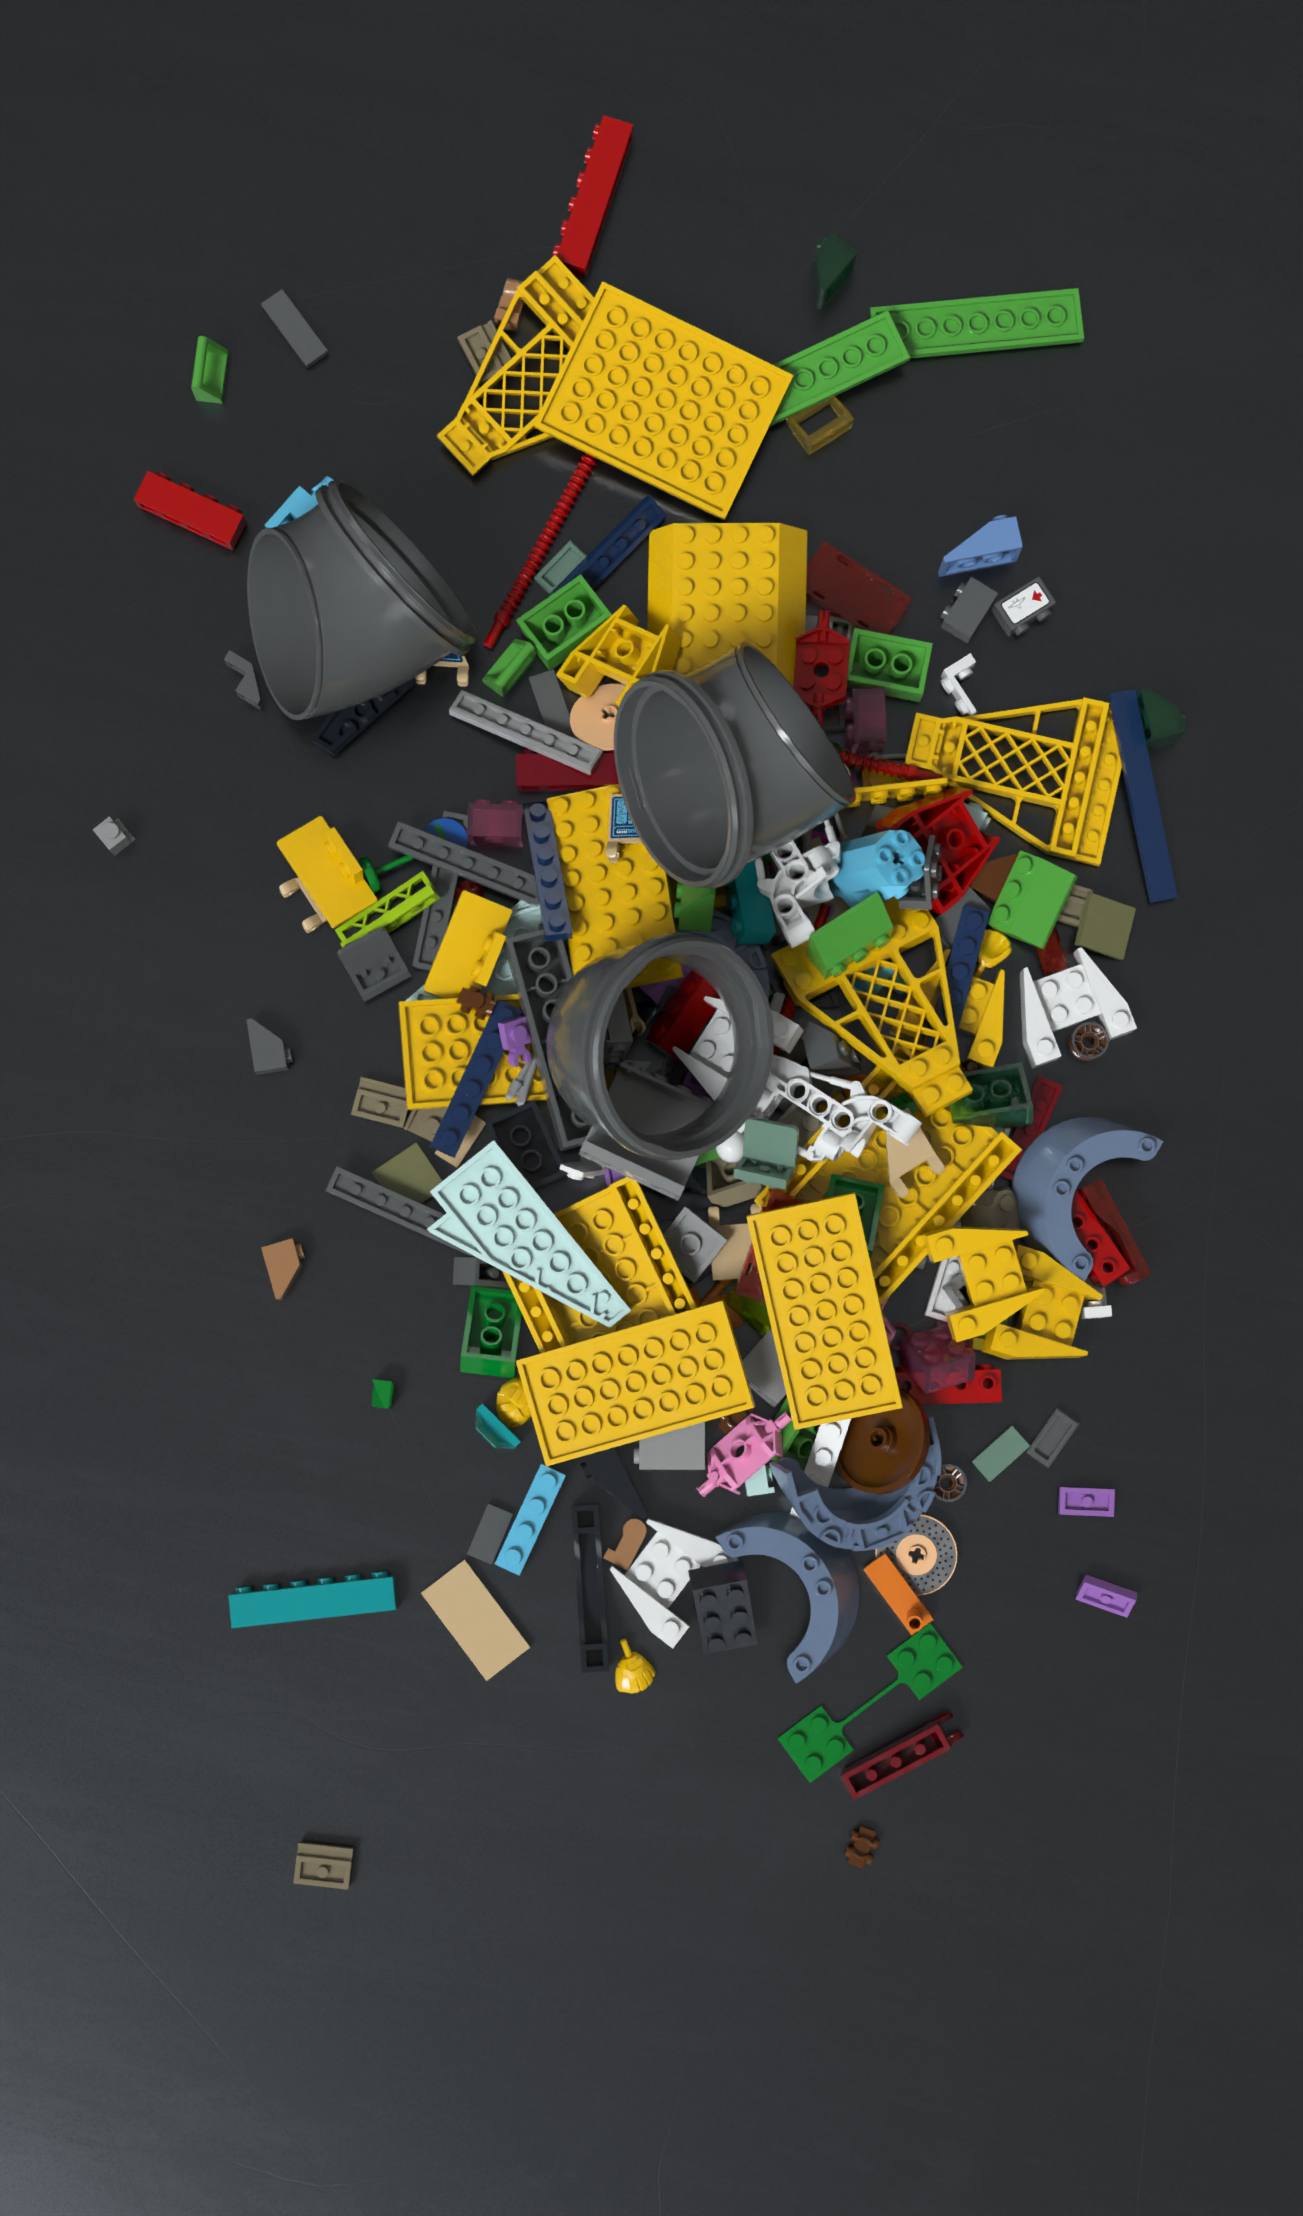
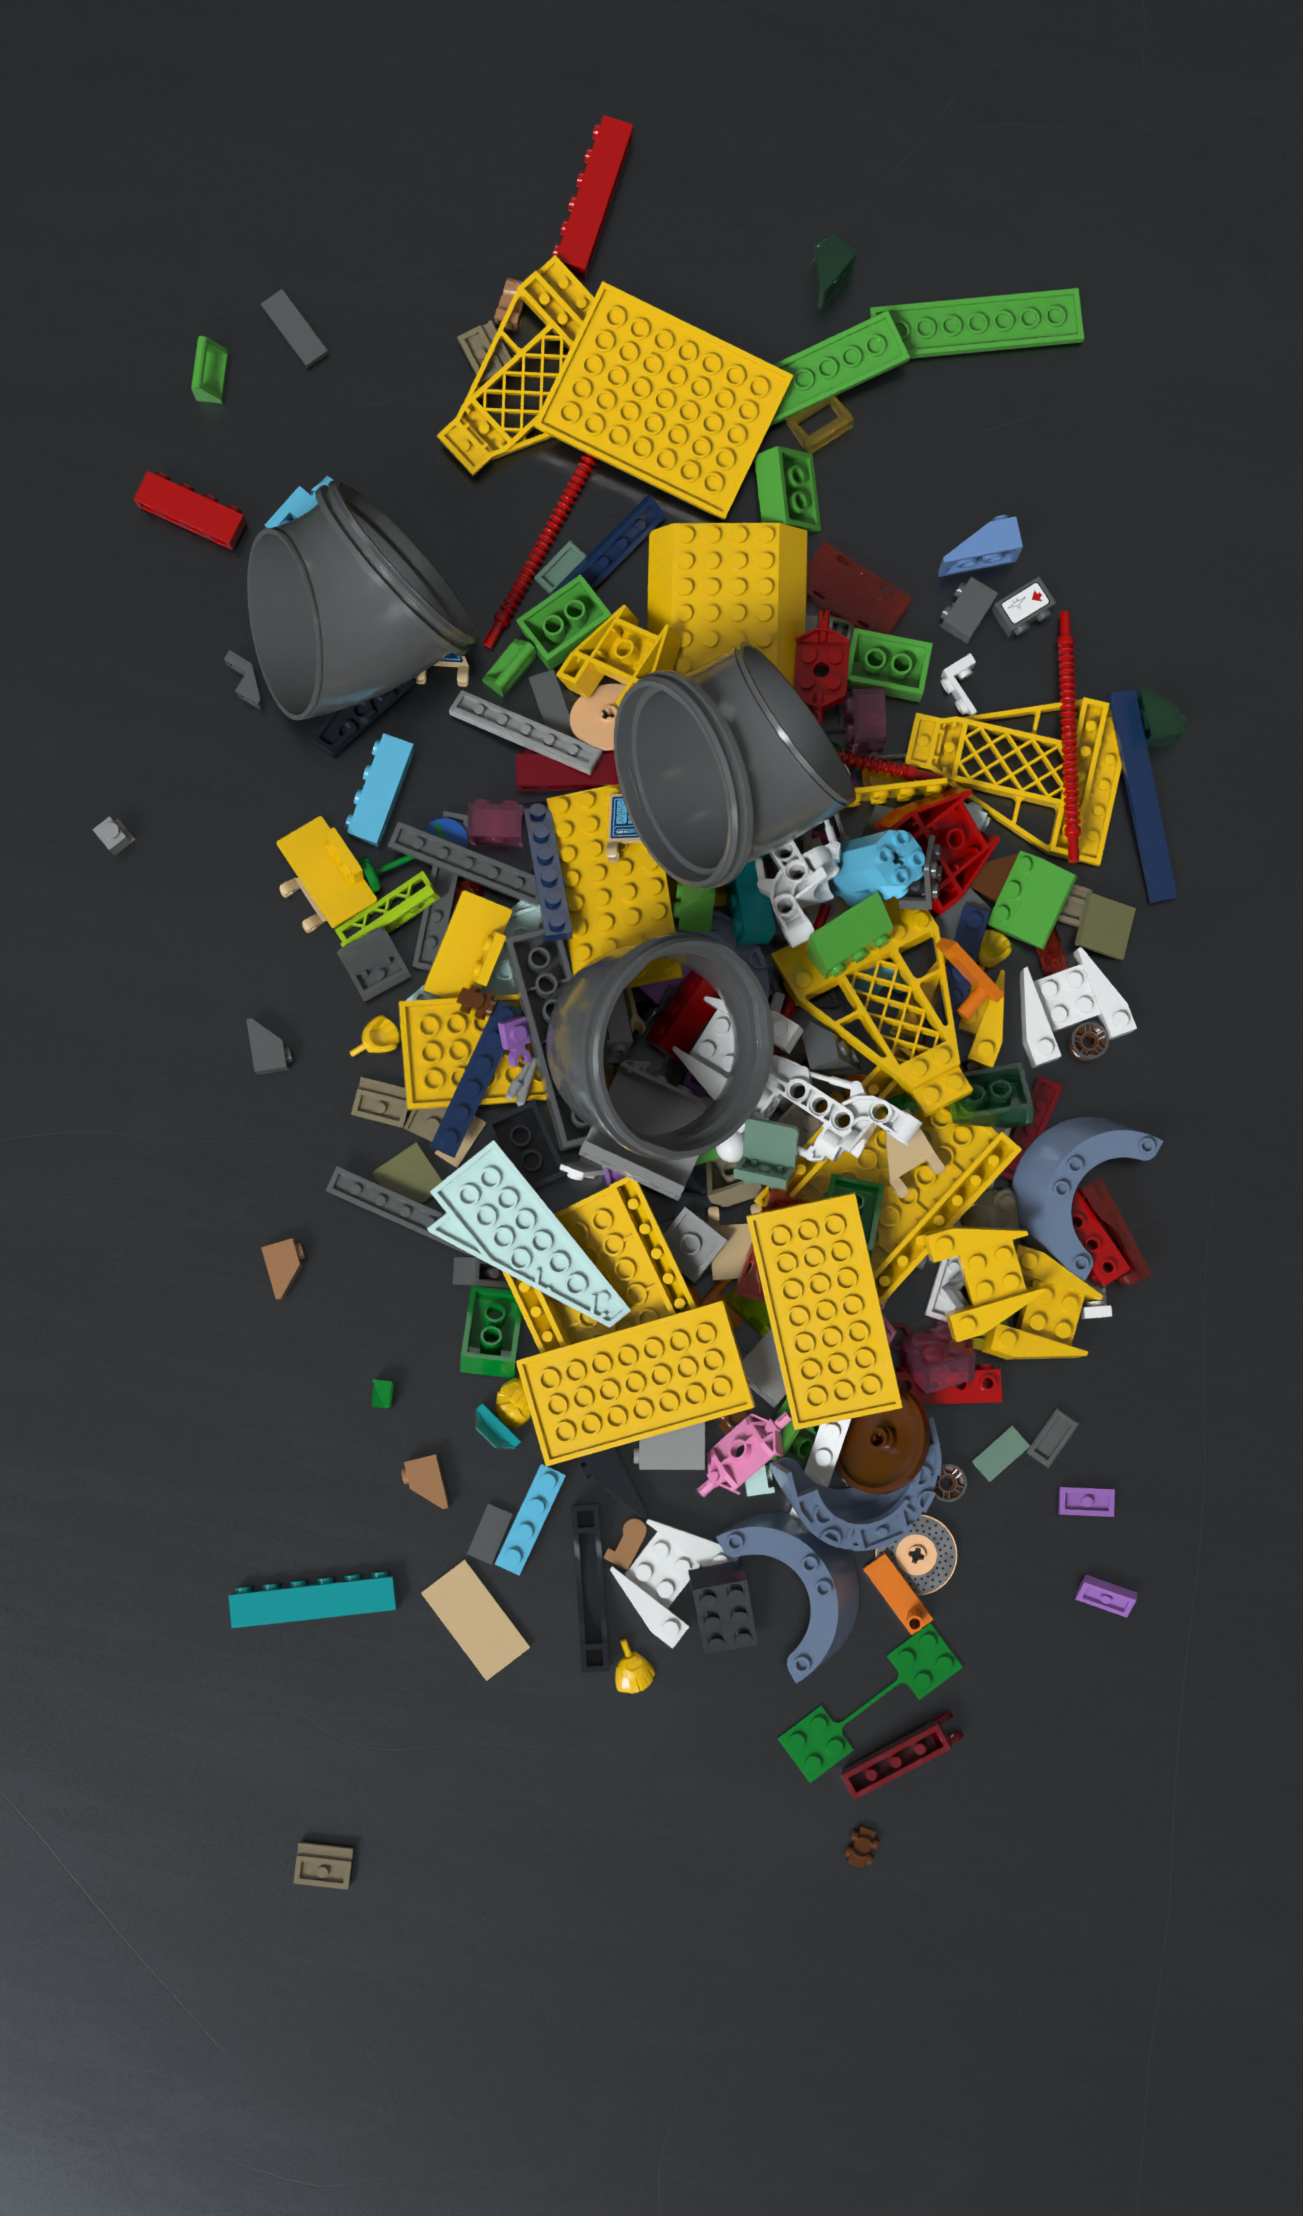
(378, 1036): none -> yellow piece
(380, 790): none -> medium azure brick
(426, 1479): none -> medium nougat slope
(787, 488): none -> bright green slope
(983, 985): none -> orange piece
(1072, 830): none -> red hose

